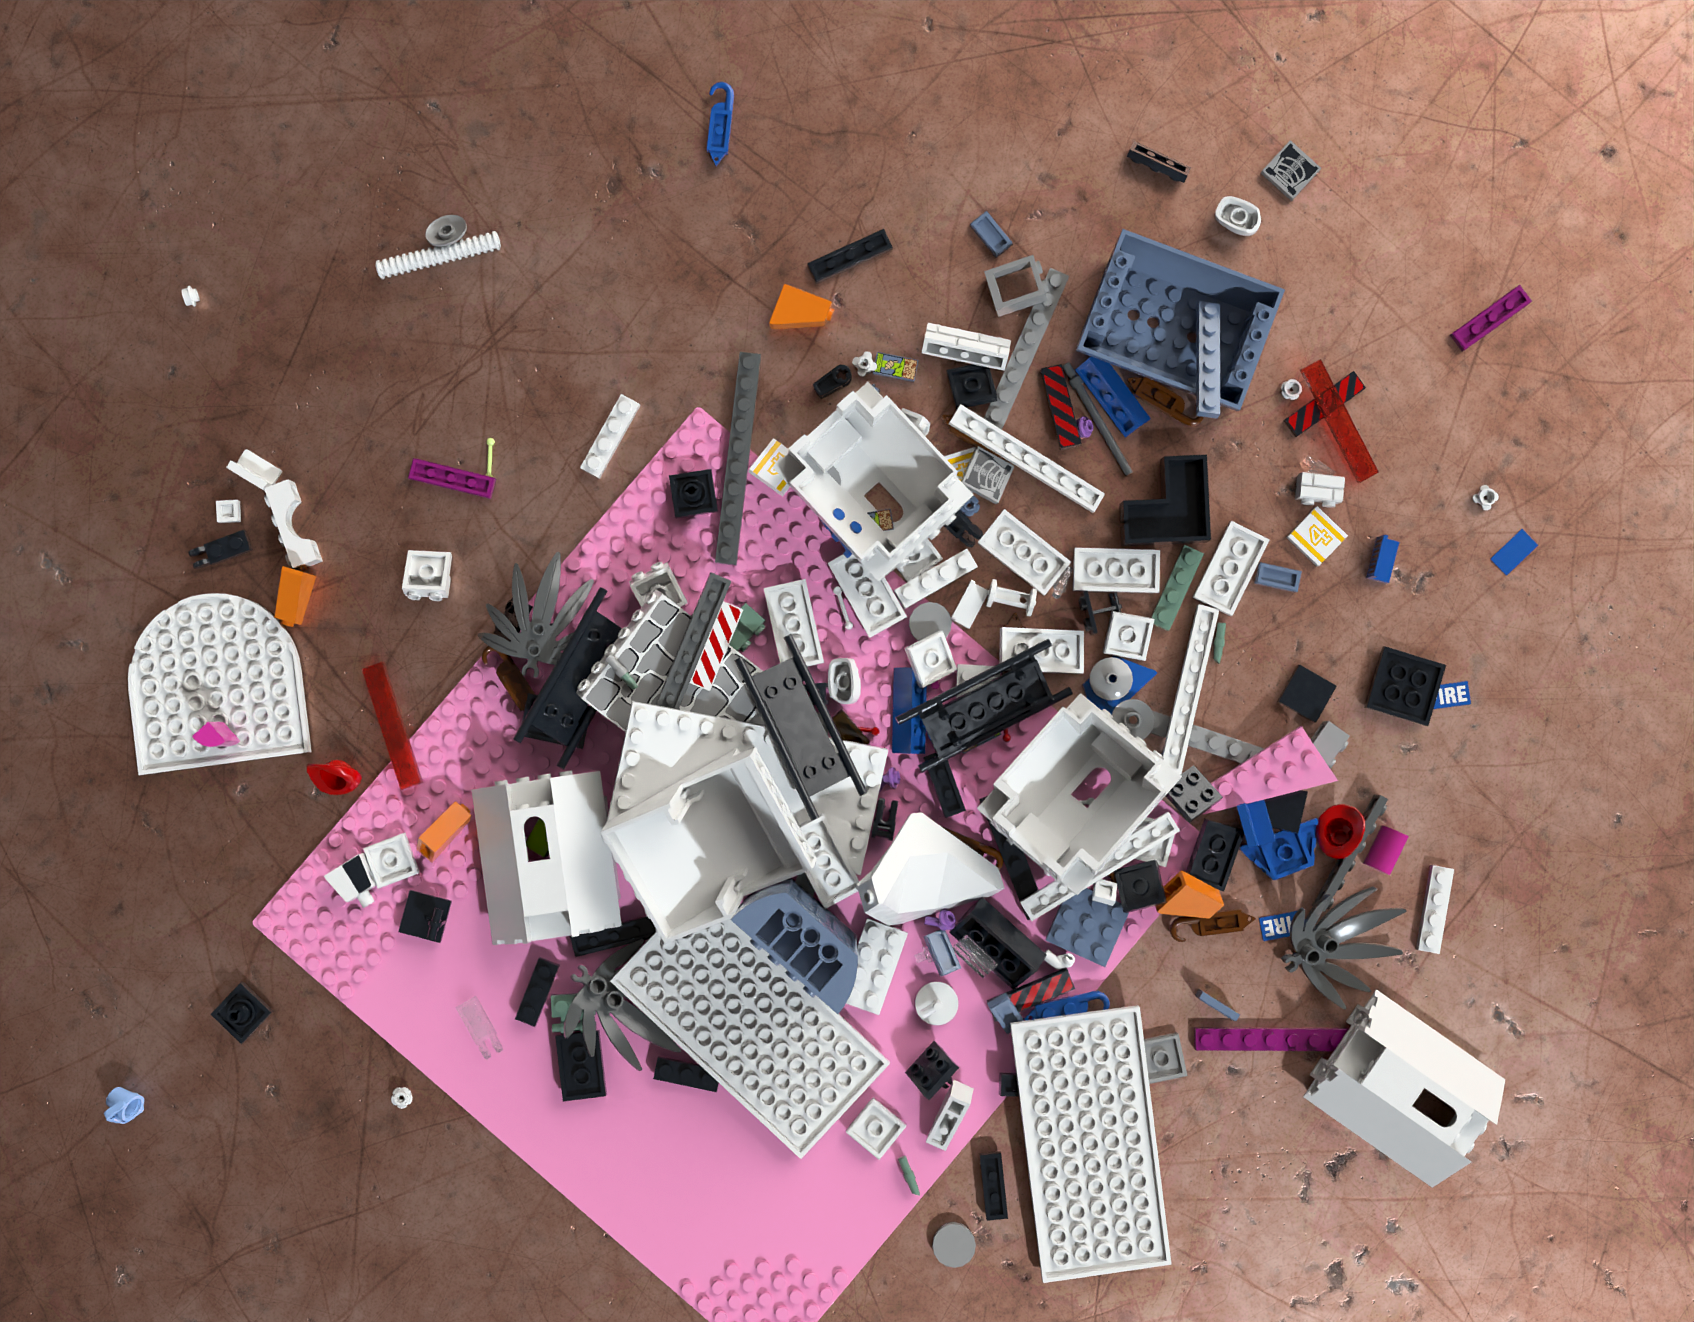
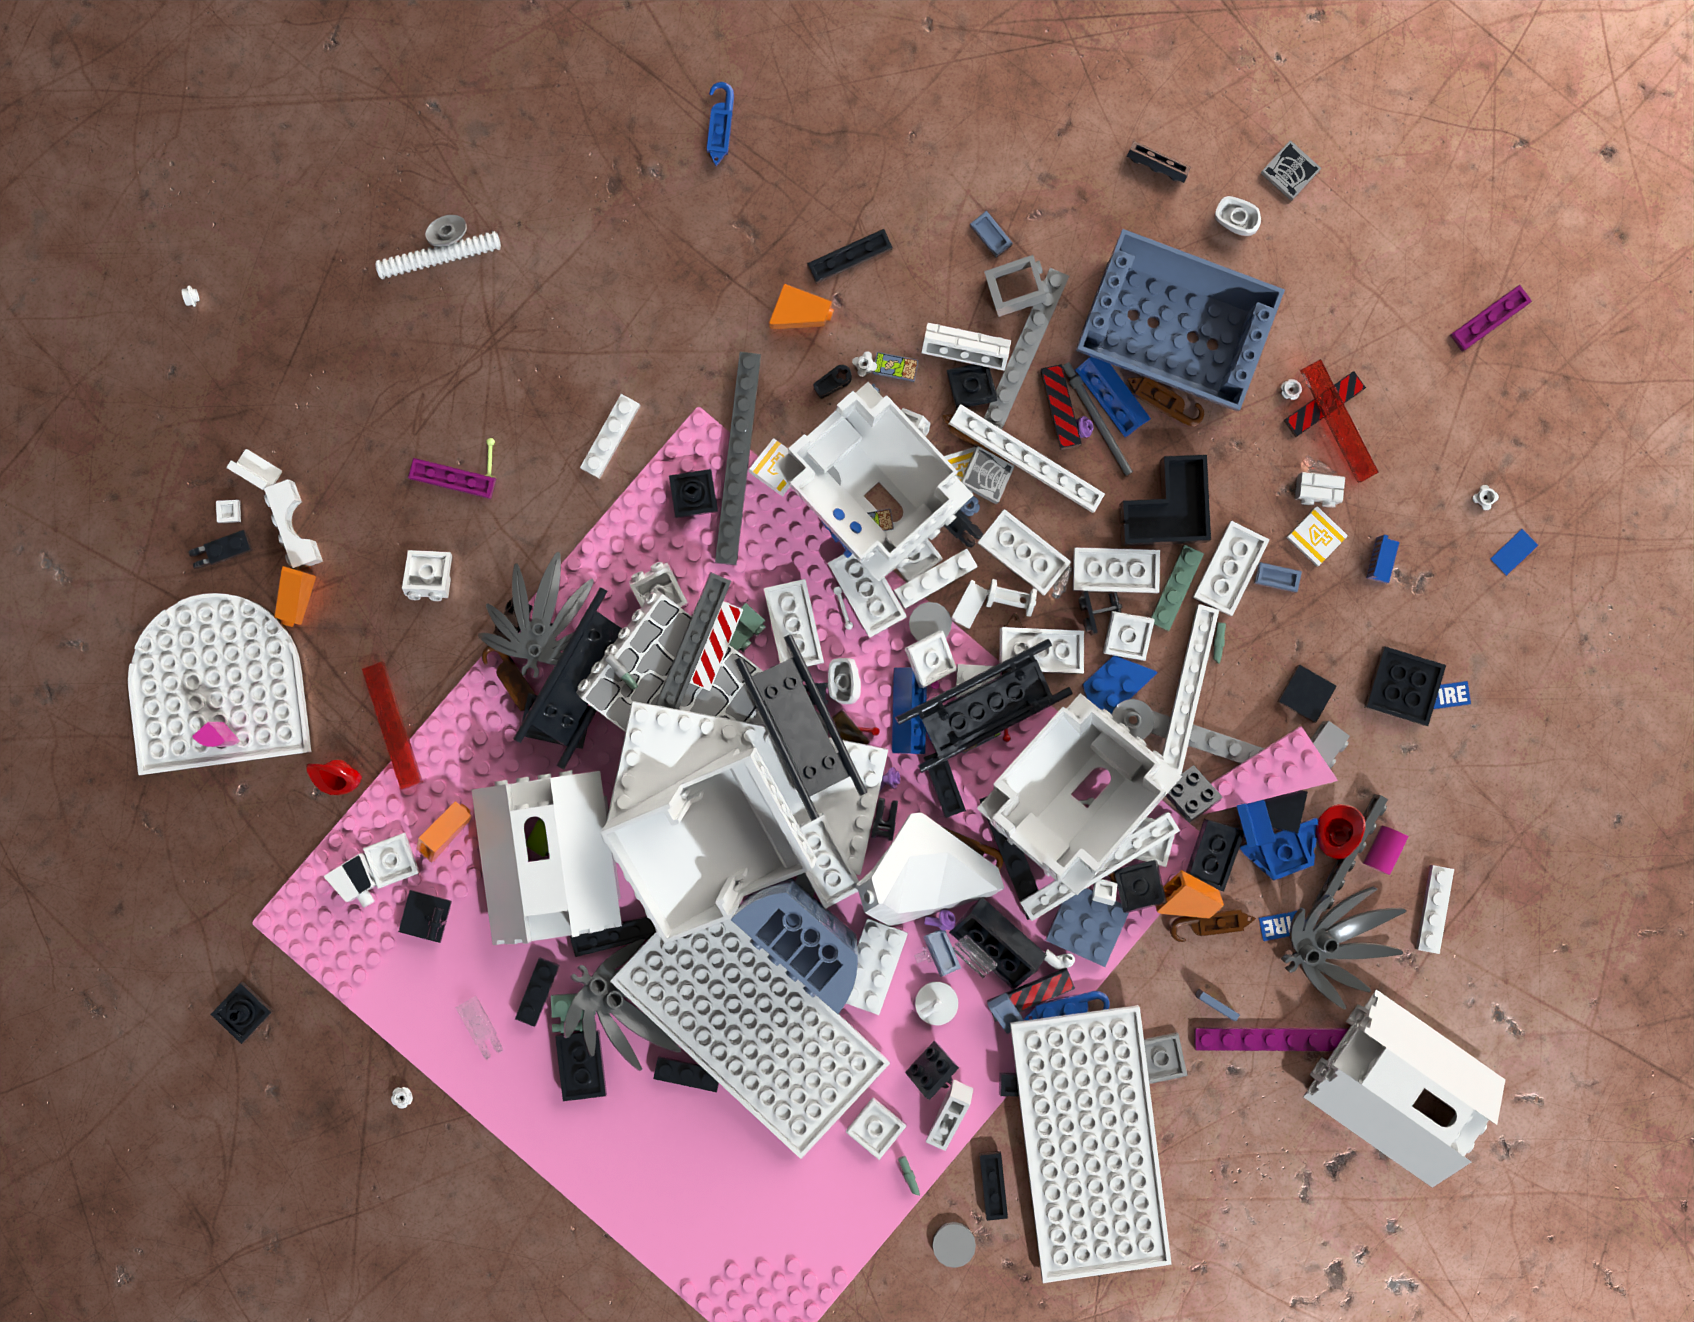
(123, 1105): light blue piece -> none
(1100, 678): light grey dish -> none
(1208, 359): plate -> none

